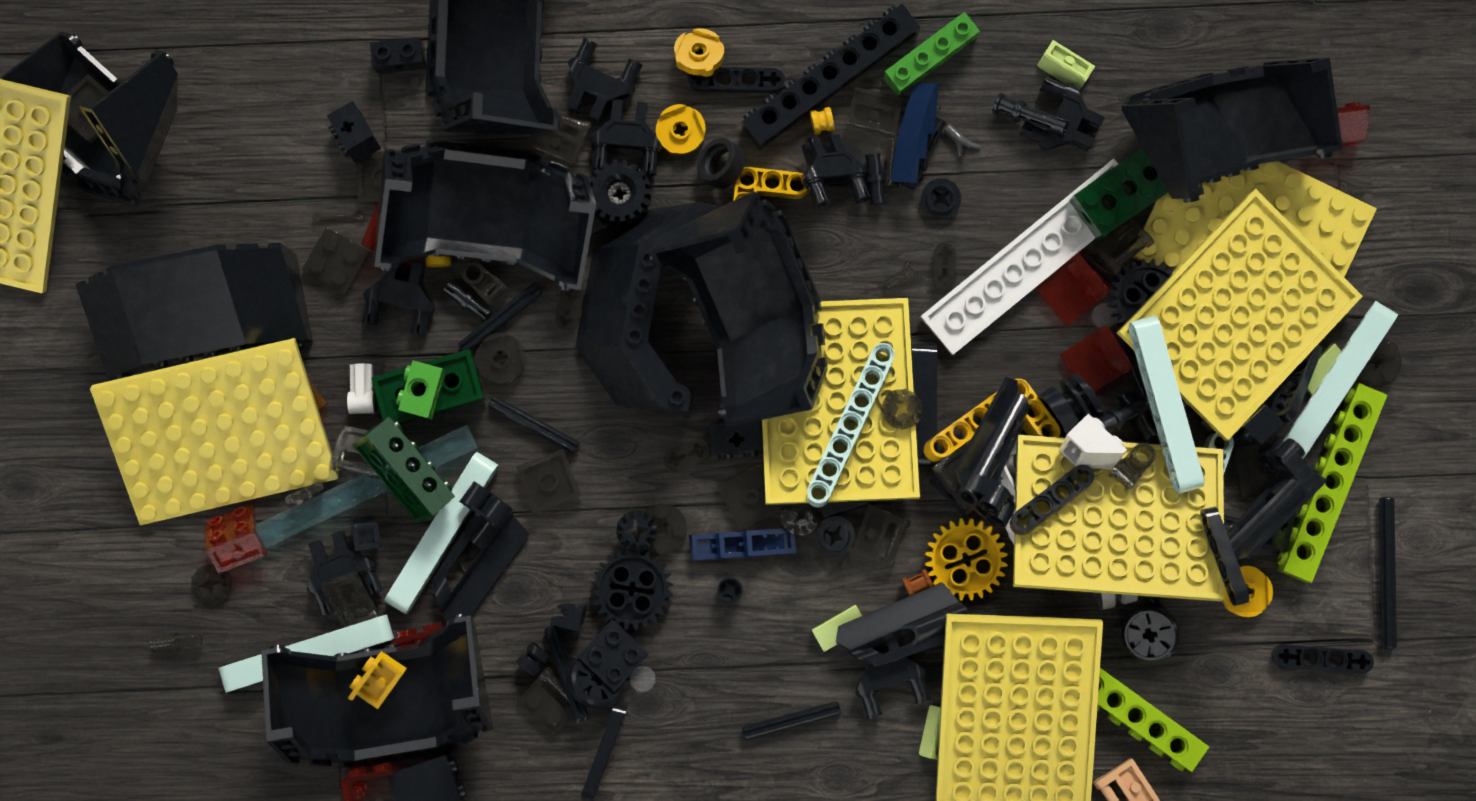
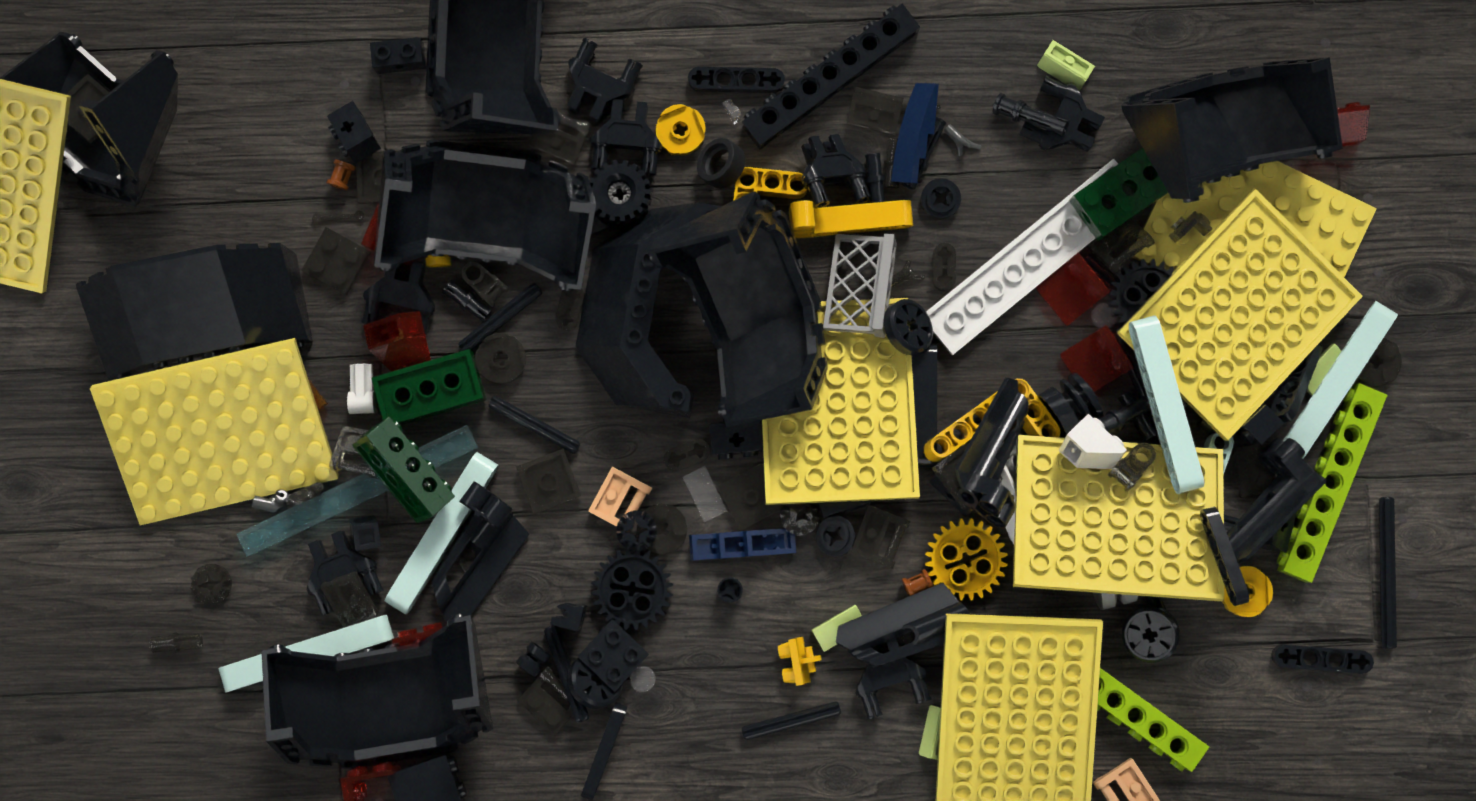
(233, 539): clear red bracket -> none
(272, 503): none -> dark grey arm
(341, 175): none -> dark orange bush
(378, 680): yellow bracket -> none
(398, 340): none -> clear red slope
(421, 405): bright green brick -> none
(613, 493): none -> light nougat plate
(699, 64): yellow plate -> none
(704, 494): none -> clear tile
(732, 111): none -> clear tile
(802, 661): none -> yellow hips
(822, 120): yellow wheel -> none
(848, 219): none -> yellow beam
(855, 413): light aqua beam -> none
(882, 283): none -> light grey fence
(896, 328): none -> black wheel
(903, 420): clear smoke gear -> none
(931, 54): bright green brick -> none
(1054, 502): black beam -> none
(1183, 225): none -> clear smoke bracket

